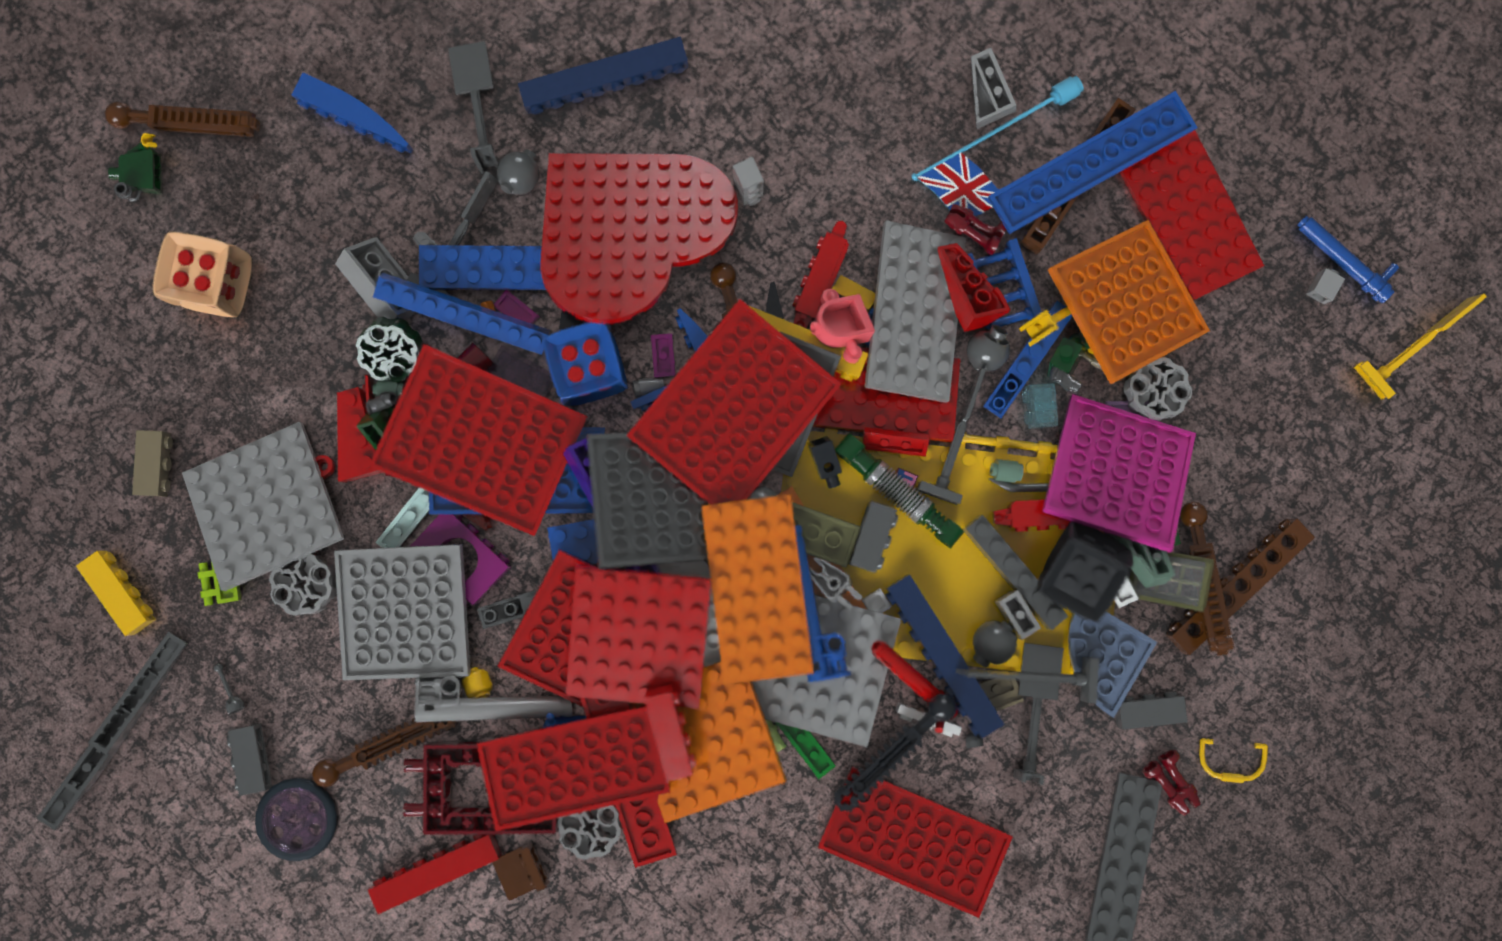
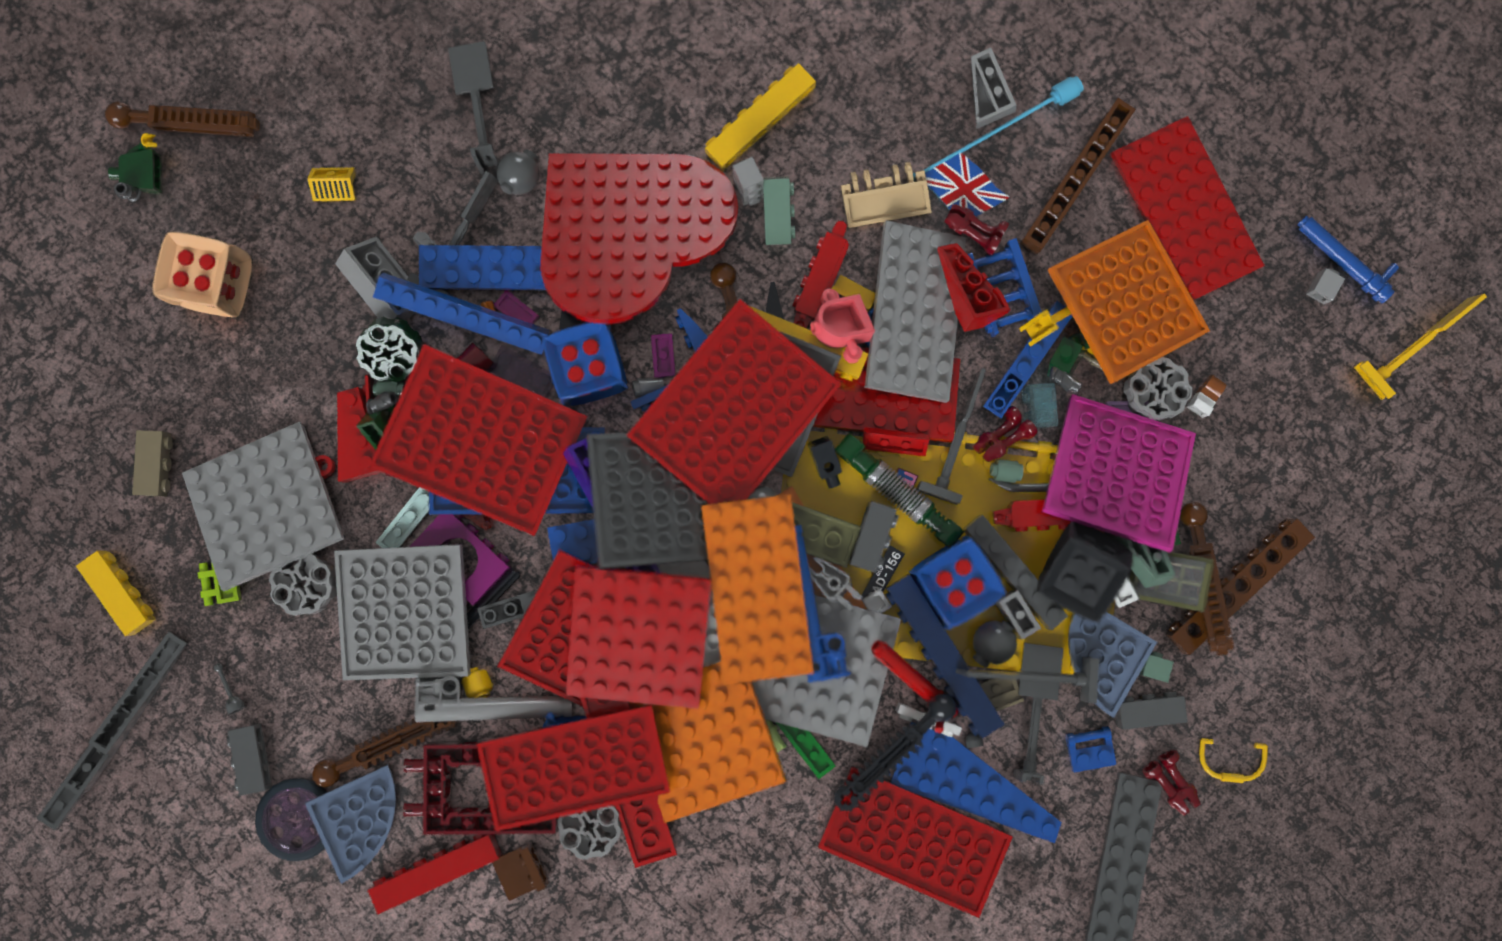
(332, 184): none -> yellow panel
(346, 110): blue slope -> none
(355, 820): none -> sand blue plate
(493, 595): none -> black axle
(603, 75): dark blue brick -> none
(669, 732): red brick -> none
(760, 117): none -> yellow brick
(778, 210): none -> sand green wedge
(882, 577): none -> black sticker
(886, 200): none -> tan hinge
(958, 582): none -> blue piece
(960, 779): none -> blue wing
(988, 349): dark grey brick -> none
(1013, 420): none -> dark red piece
(1091, 756): none -> blue plate
(1092, 162): blue plate -> none
(1157, 667): none -> sand green brick
(1207, 396): none -> leg

